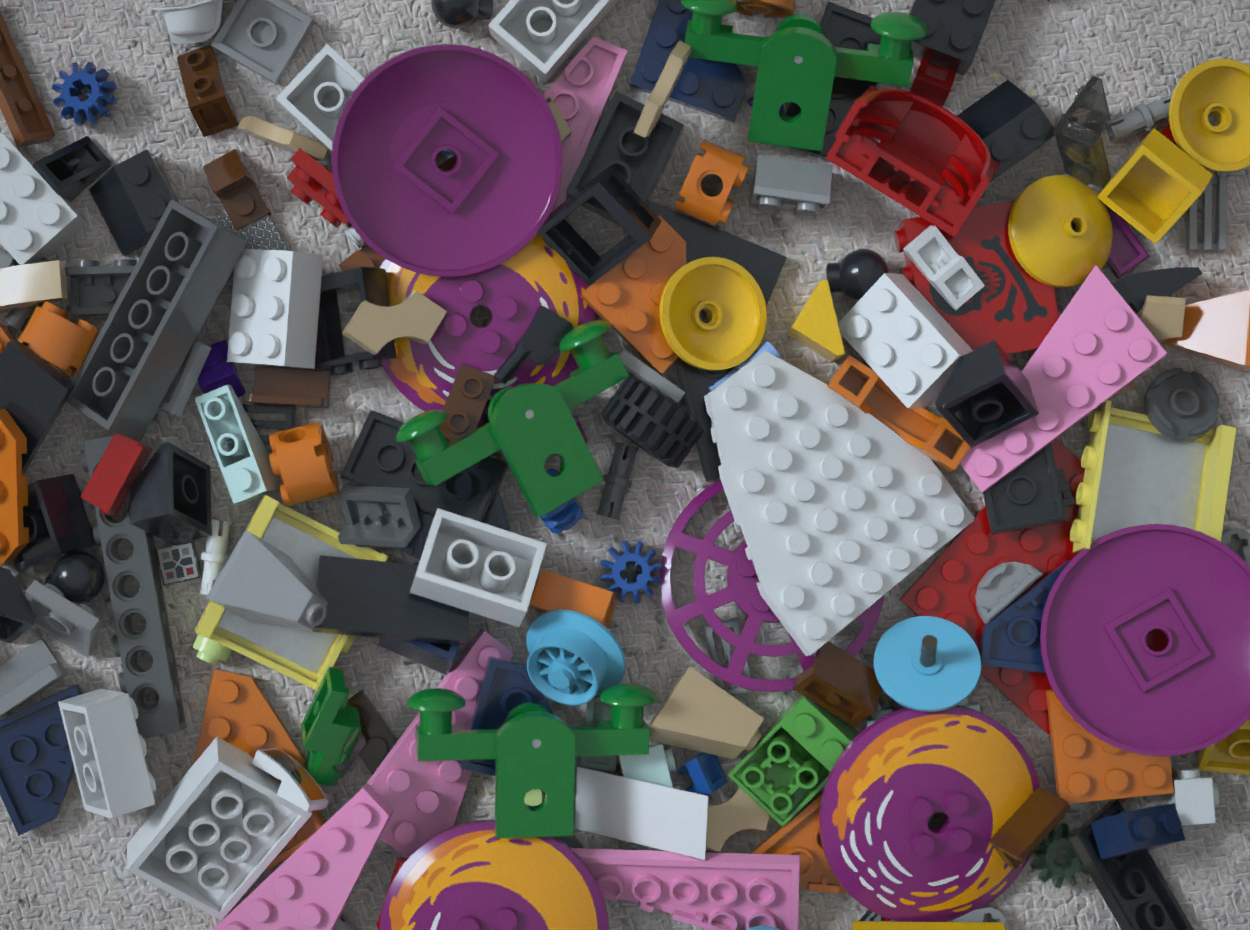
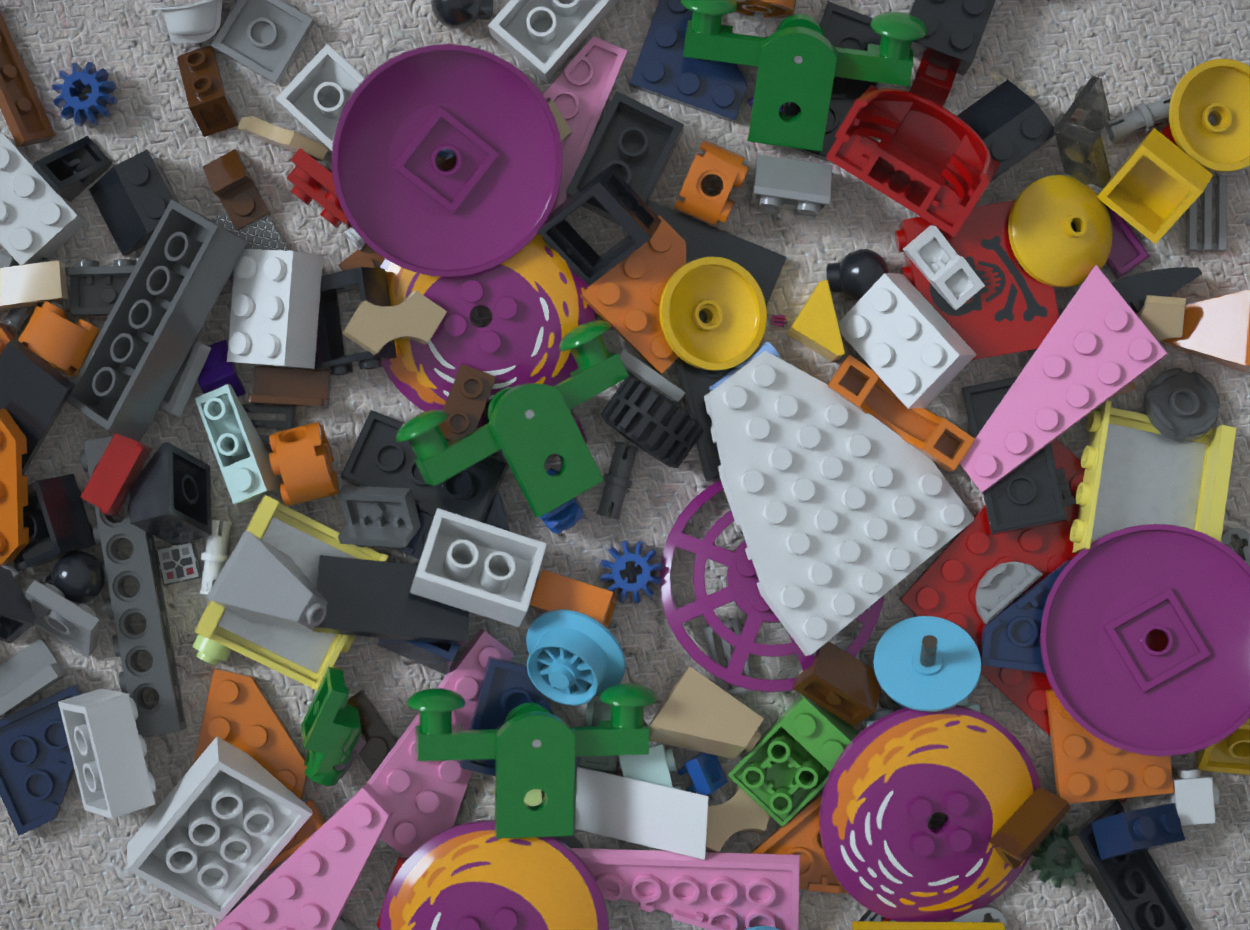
(297, 784): white slope -> none
(537, 343): black piece -> none
(663, 89): tan tile -> none
(778, 320): none -> dark pink piece
(986, 395): black slope -> none

